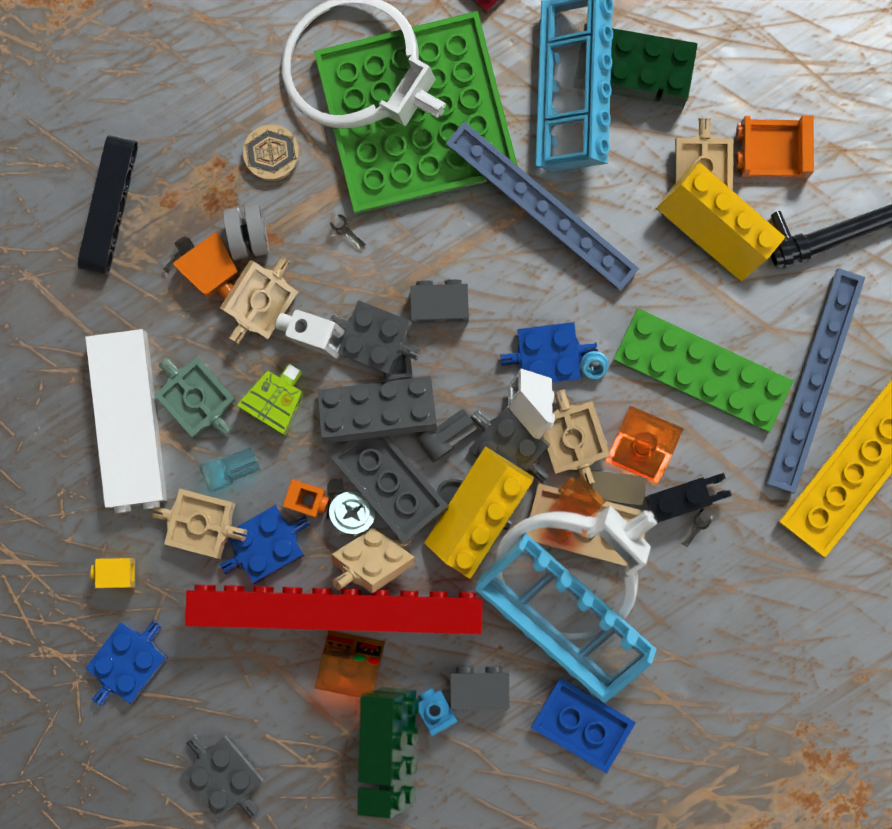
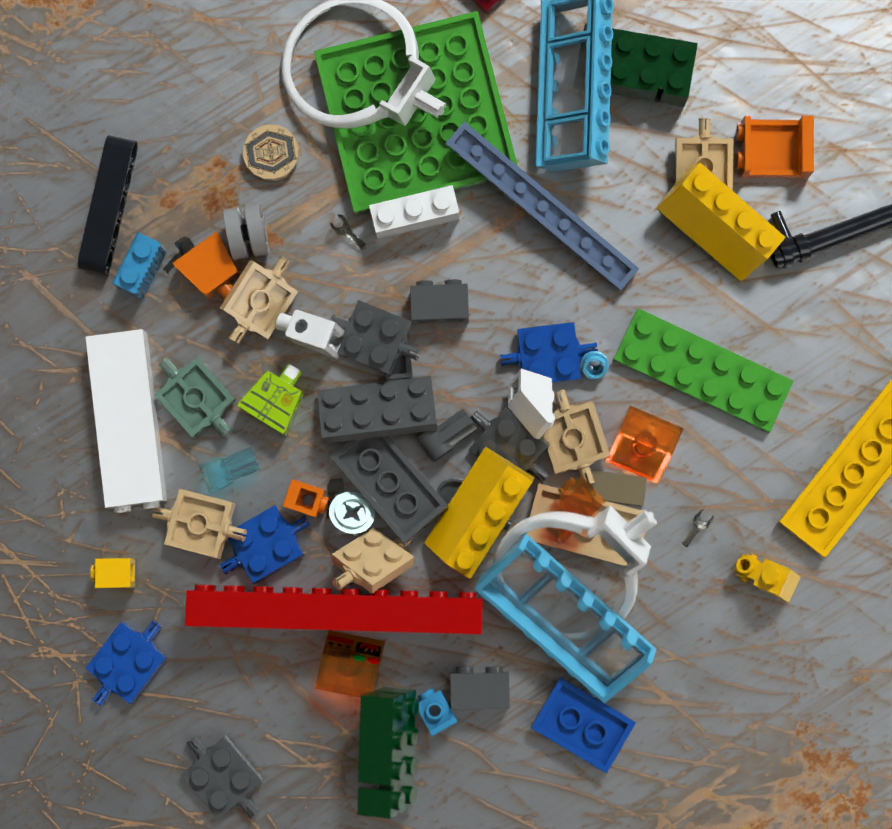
(139, 265): none -> dark azure brick
(414, 212): none -> white brick
(684, 498): black hinge -> none
(767, 576): none -> yellow brick
(815, 381): sand blue plate -> none

